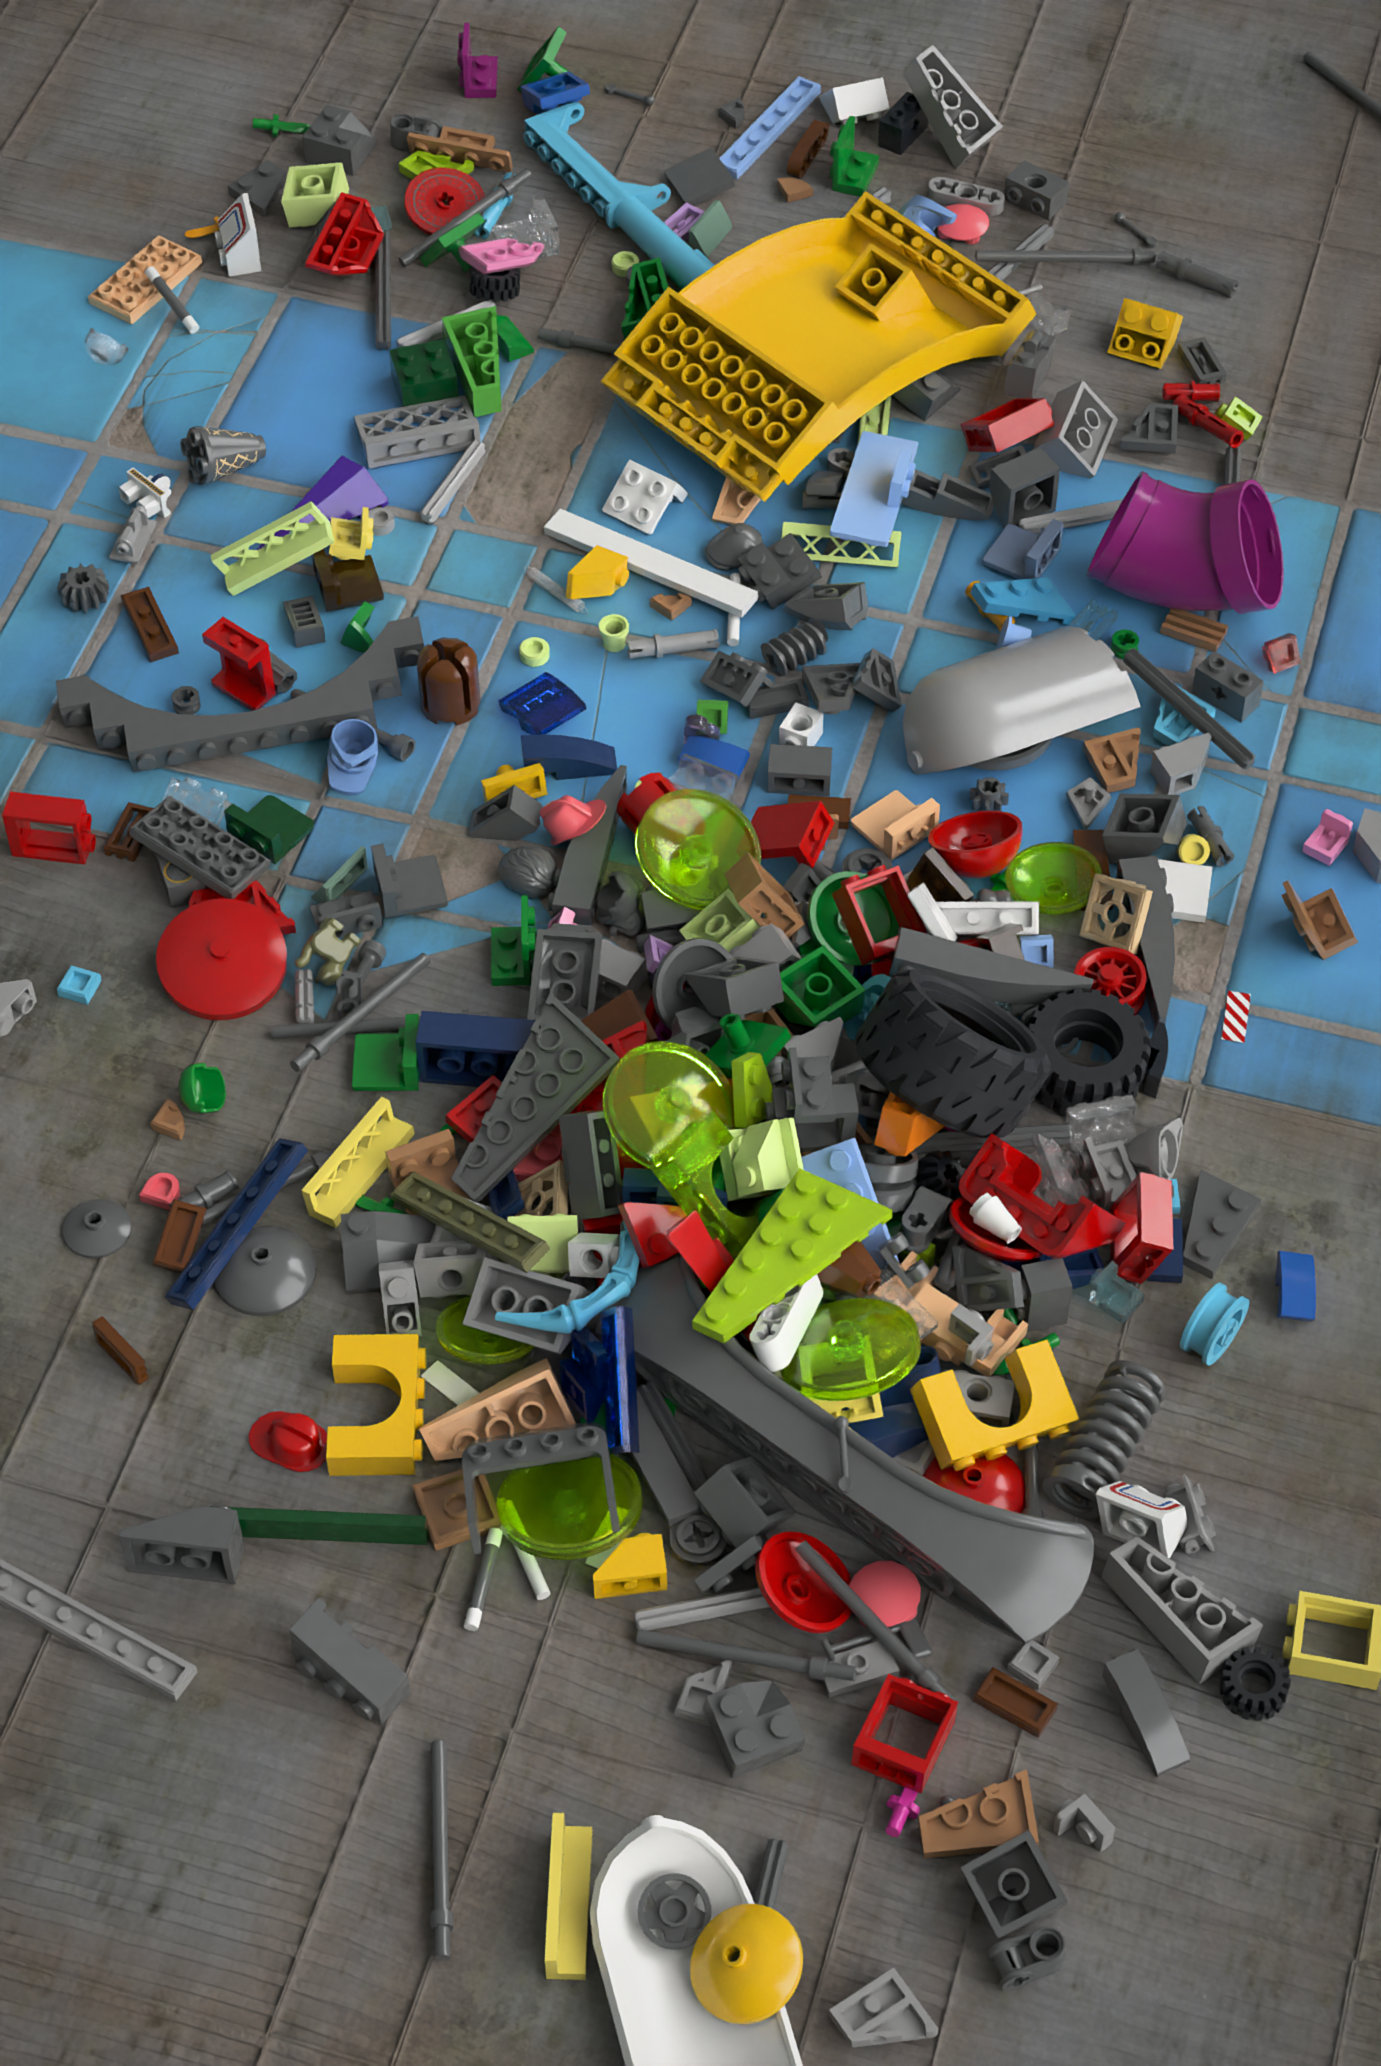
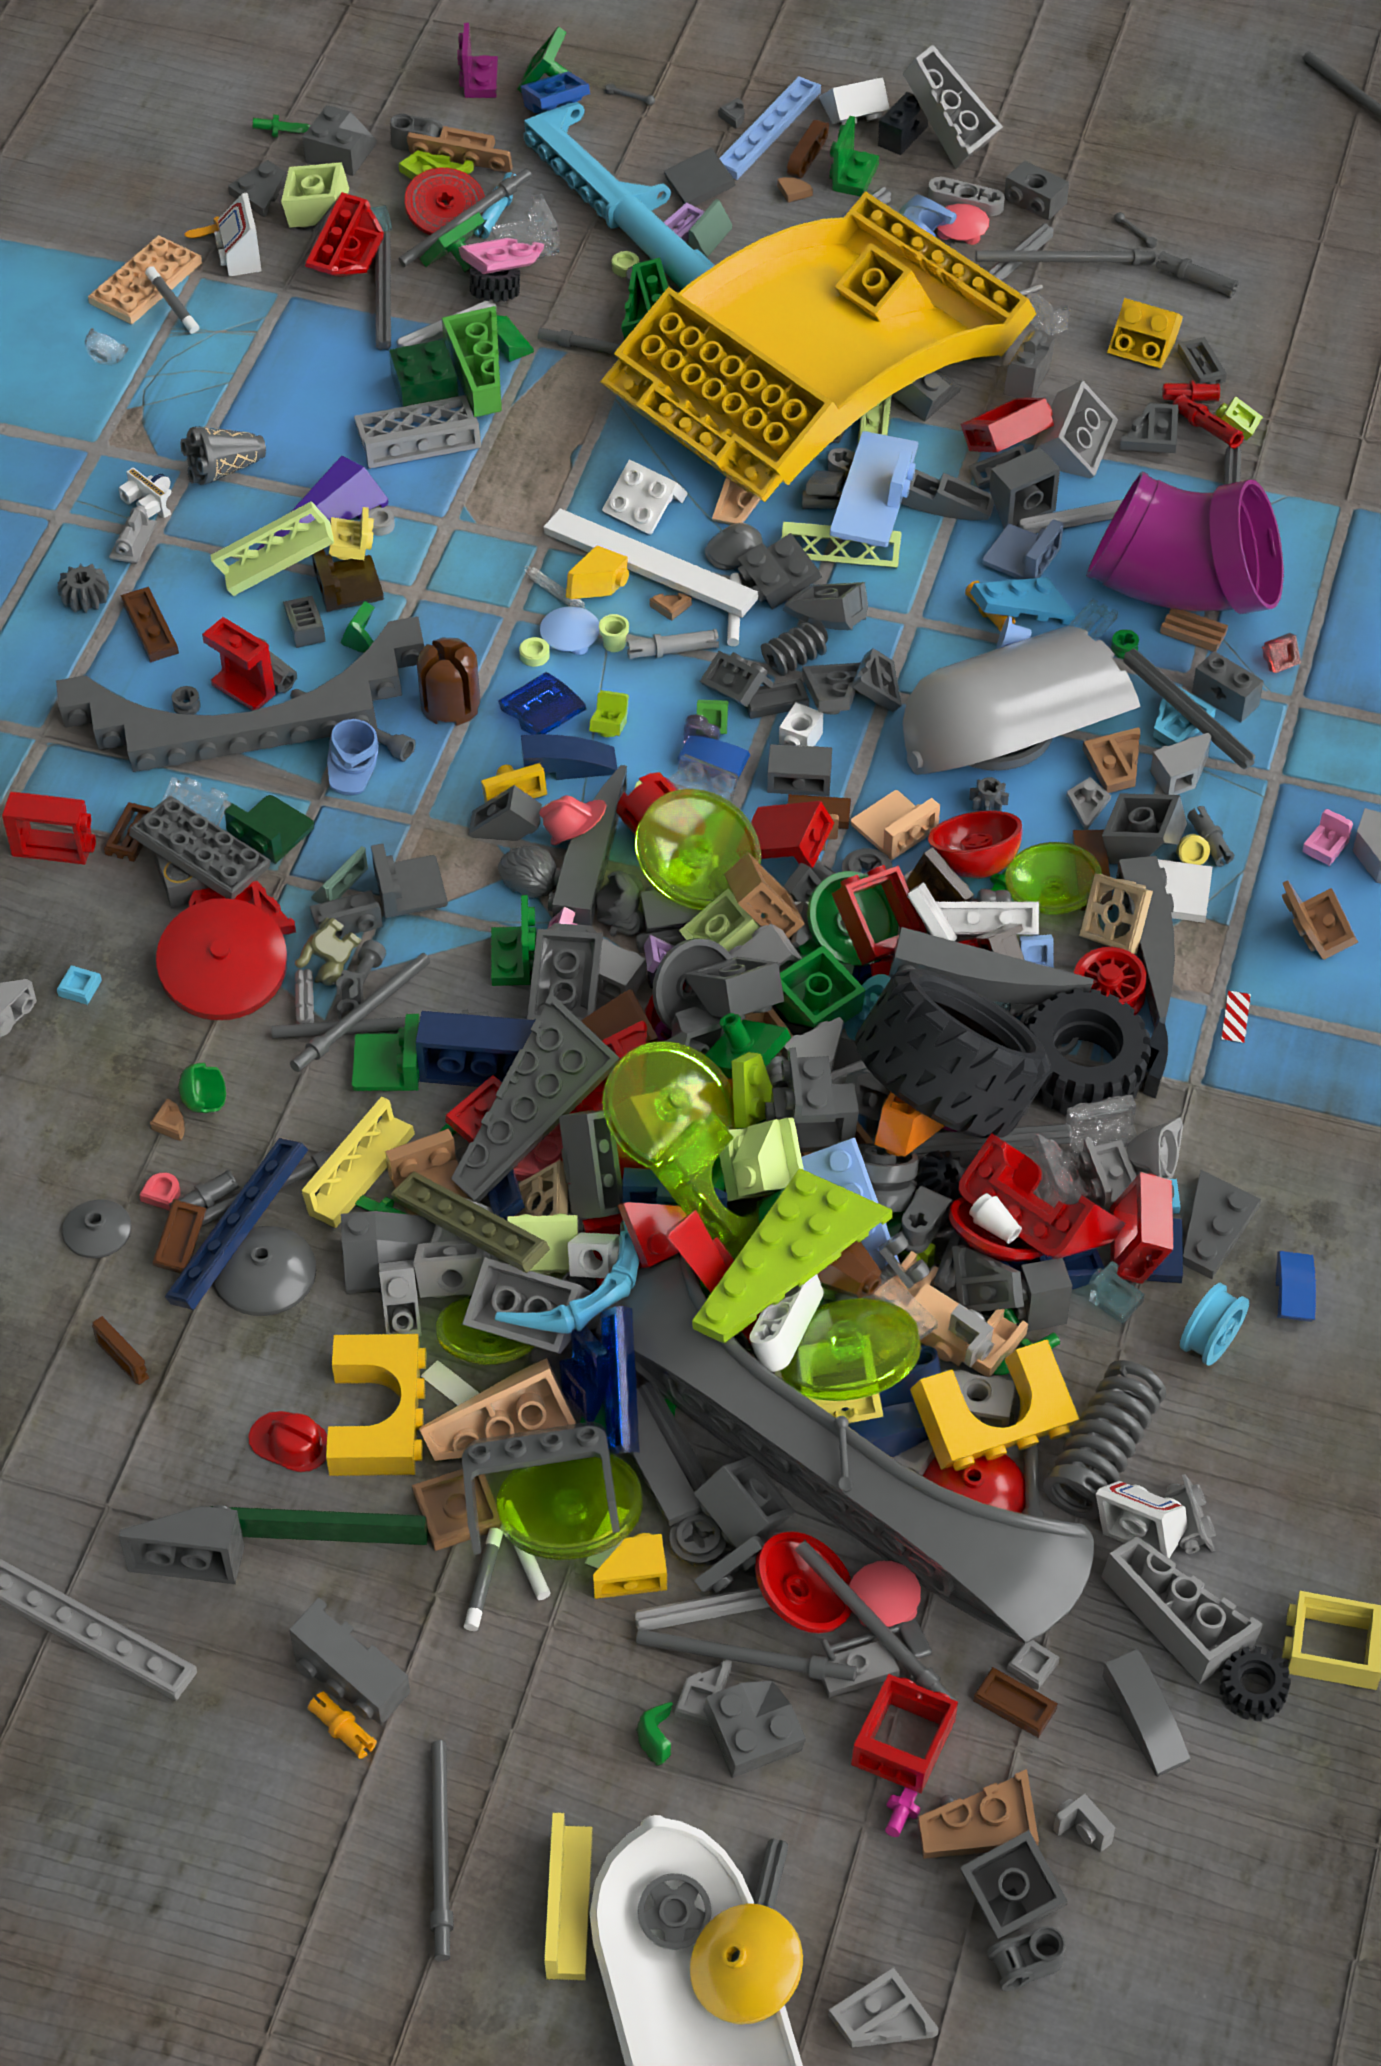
(342, 1725): none -> light orange pin
(452, 482): light grey axle -> none
(570, 629): none -> light blue dish
(610, 714): none -> lime bracket
(649, 1735): none -> green hair

